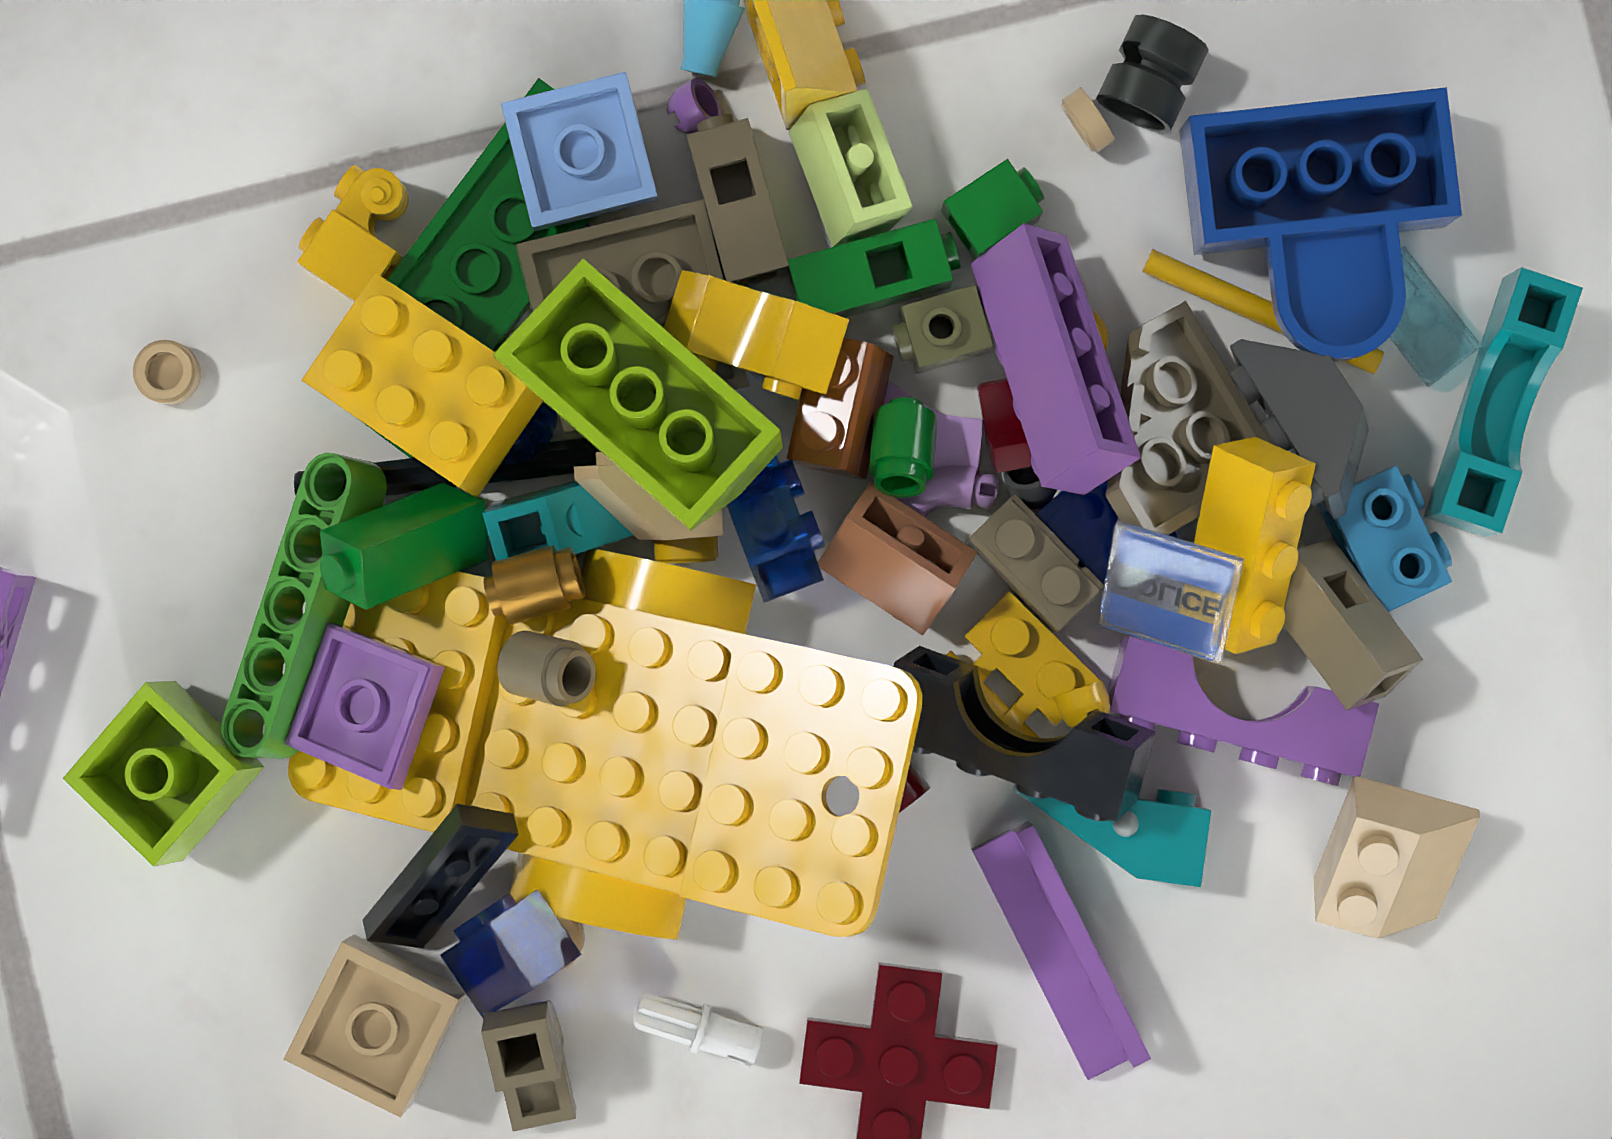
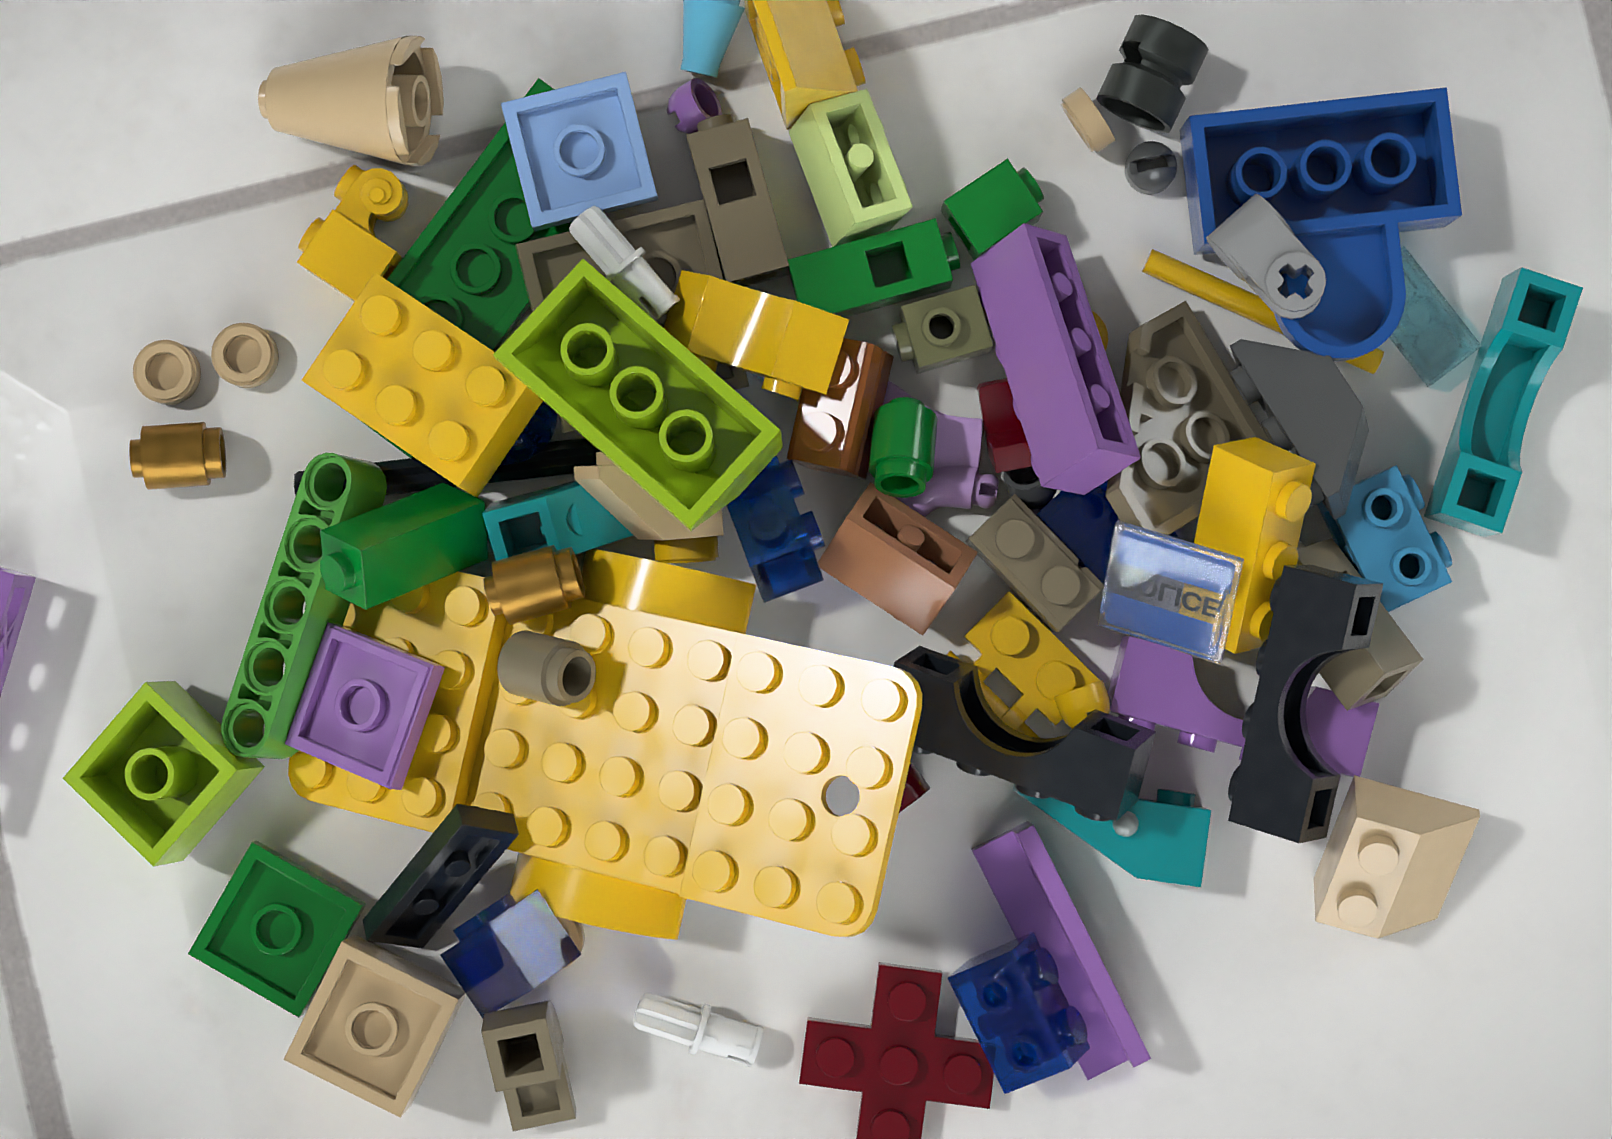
(178, 455): none -> pearl gold brick
(244, 355): none -> tan tile
(277, 928): none -> green plate
(361, 100): none -> tan cone
(622, 262): none -> white axle
(1020, 1012): none -> clear blue brick
(1152, 180): none -> dark grey hinge
(1262, 248): none -> light grey piece
(1281, 777): none -> black arch

